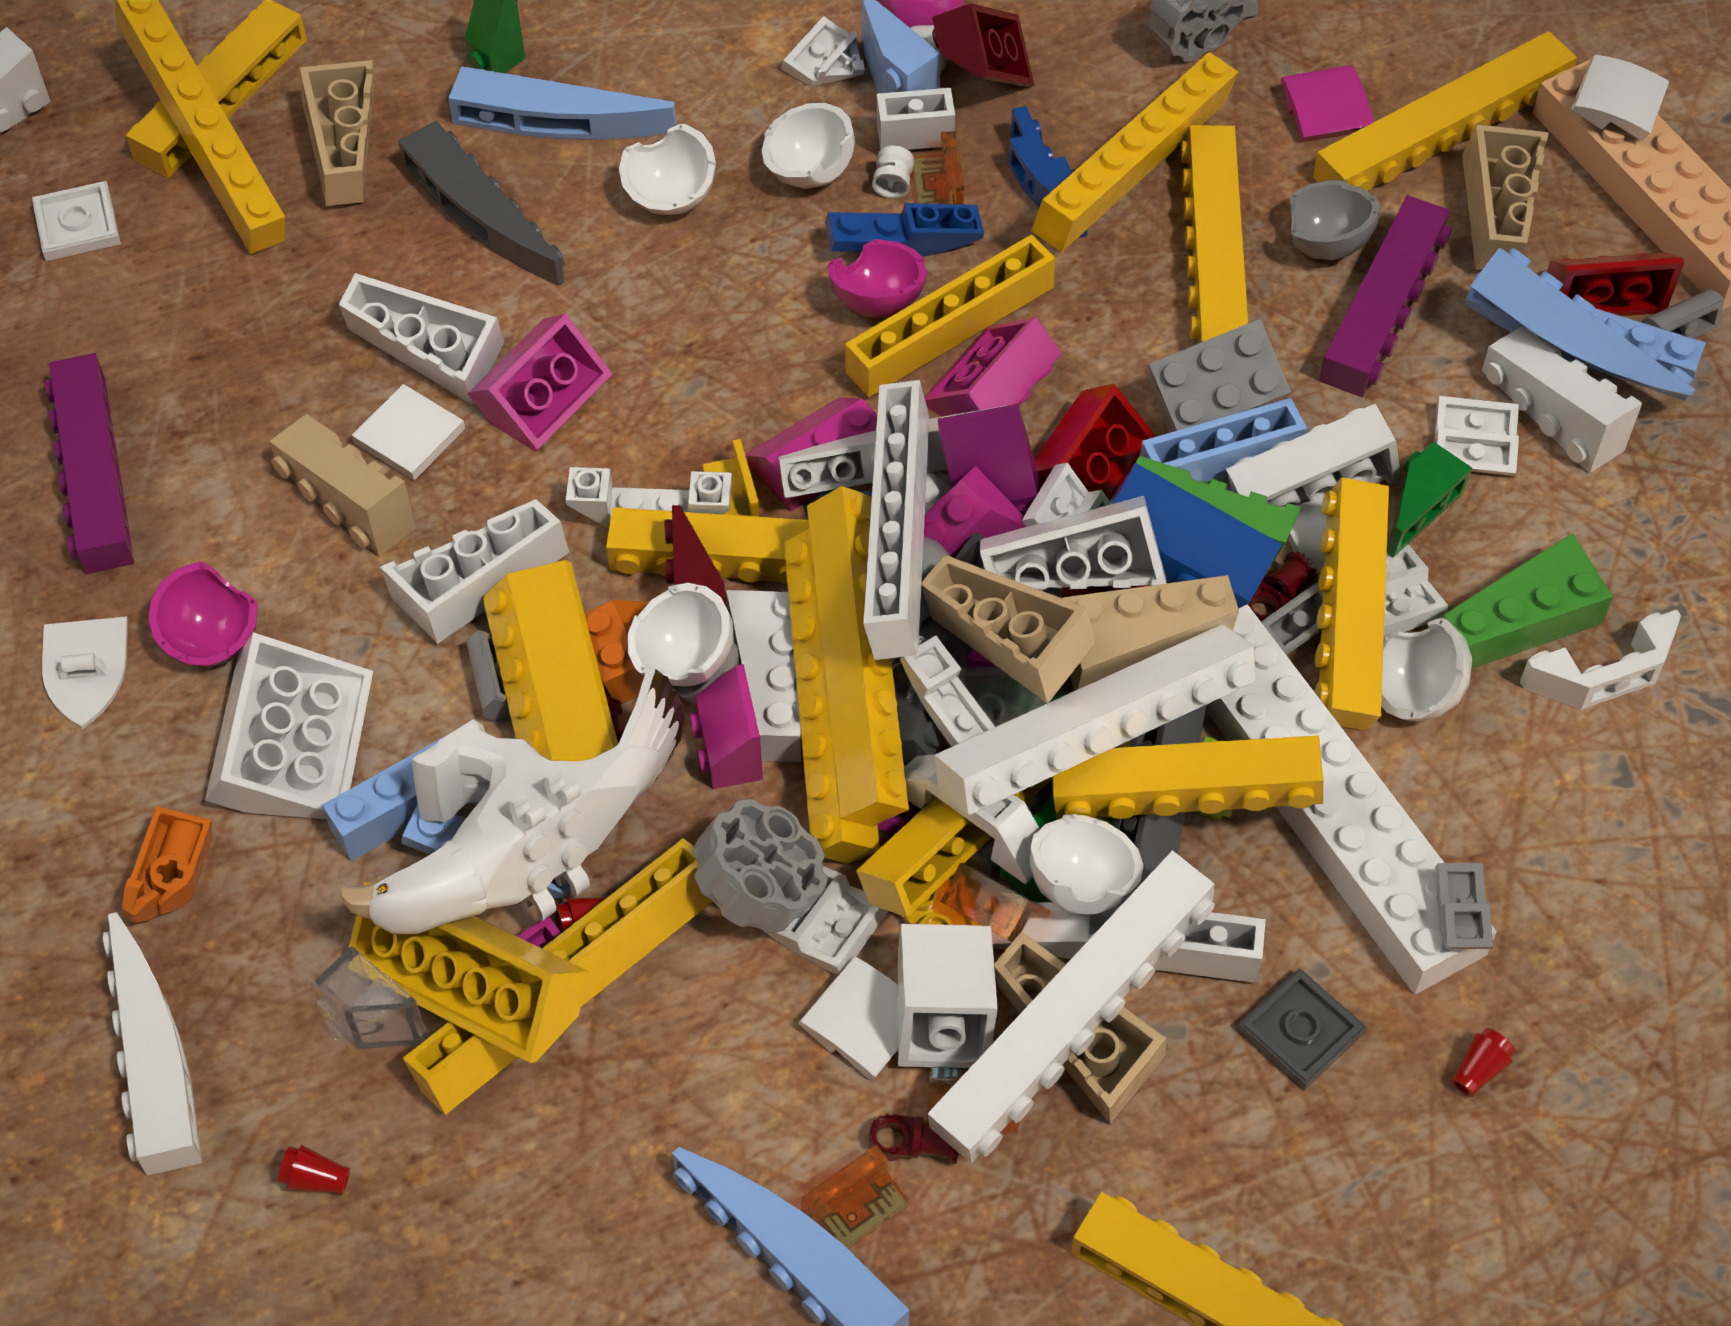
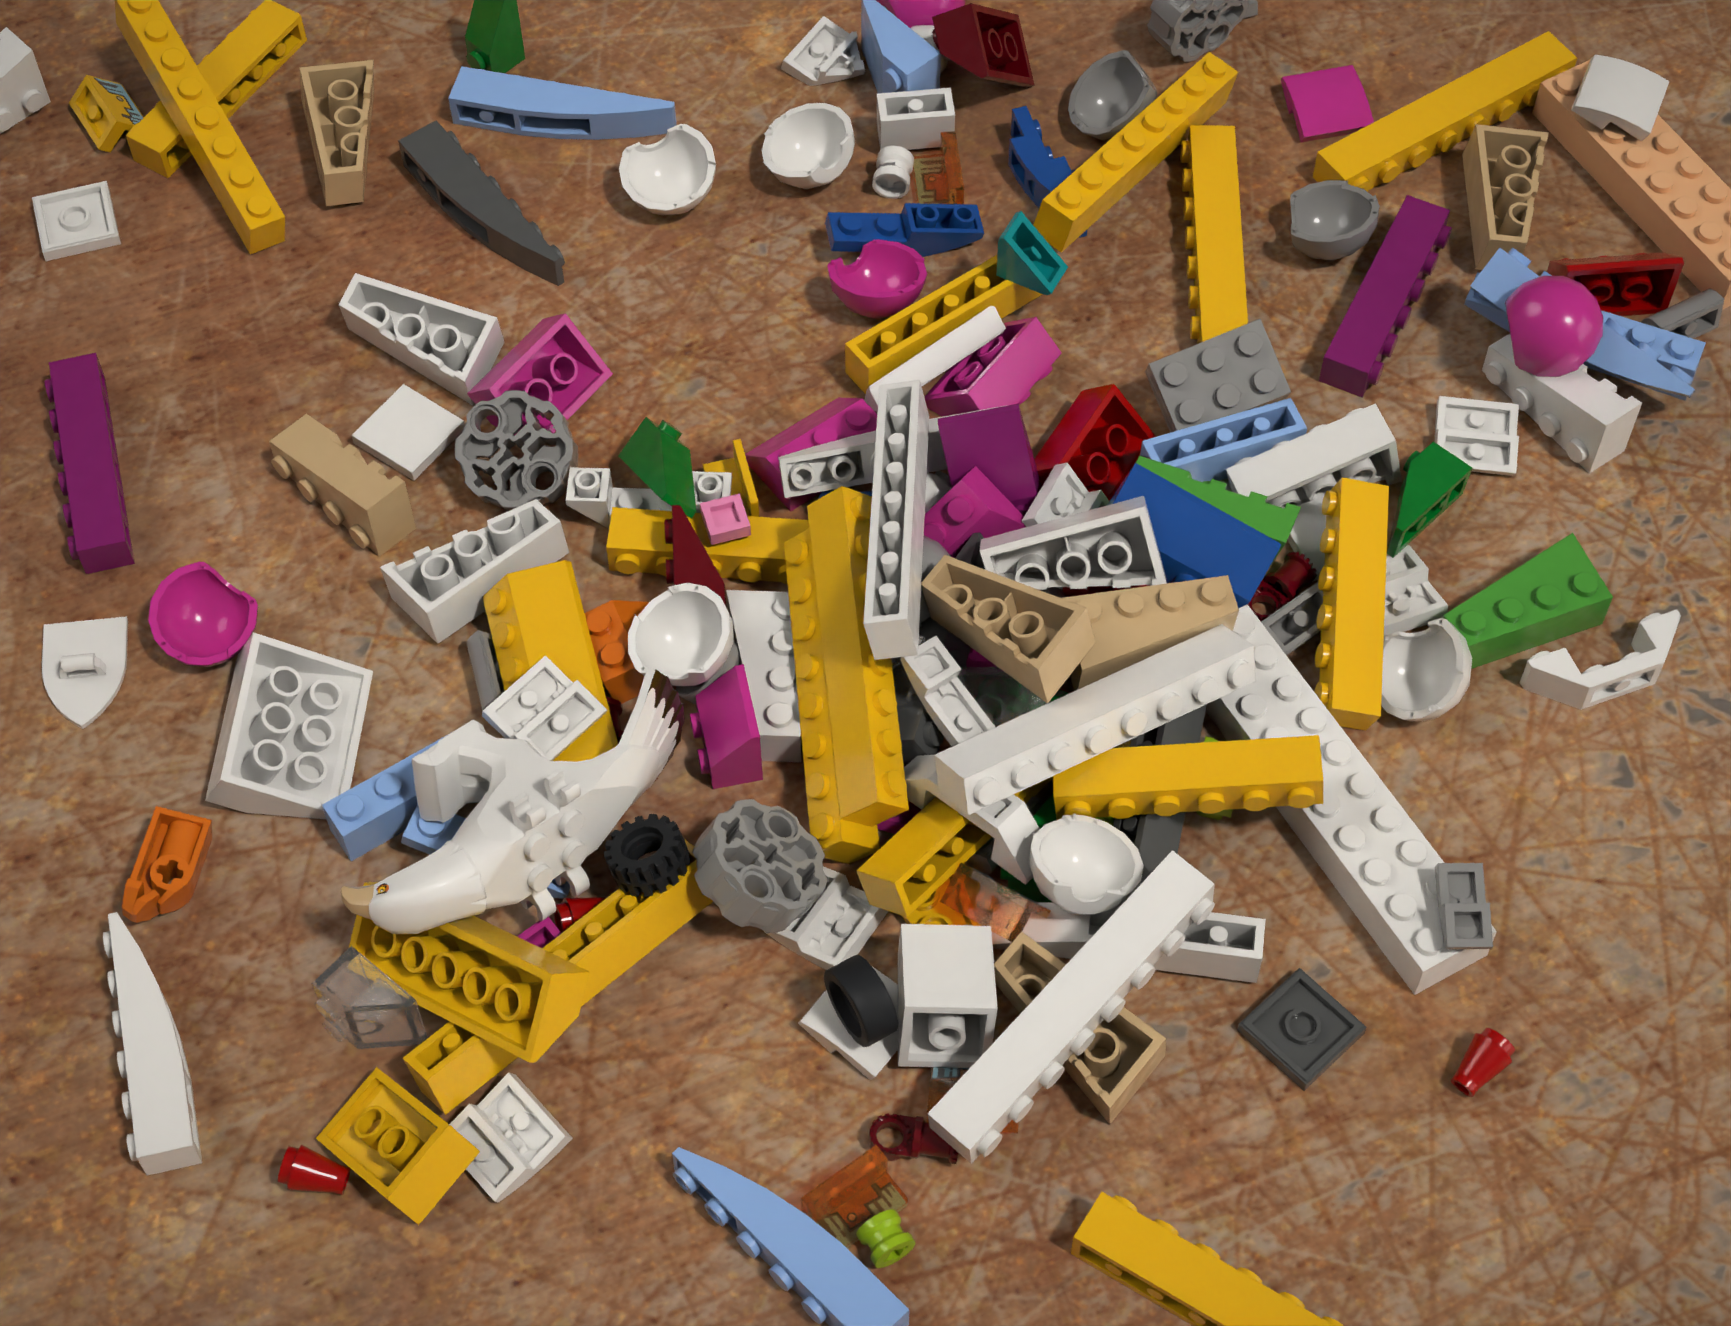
(104, 110): none -> yellow panel
(398, 1145): none -> yellow slope
(512, 1135): none -> white slope
(529, 439): none -> light grey connector
(544, 709): none -> white slope
(651, 872): none -> black tyre
(662, 463): none -> green slope
(725, 519): none -> bright pink plate
(861, 1000): none -> black tyre
(885, 1238): none -> lime wheel
(942, 353): none -> white slope
(1028, 257): none -> teal slope
(1110, 95): none -> light grey cylinder
(1553, 325): none -> dark pink cylinder

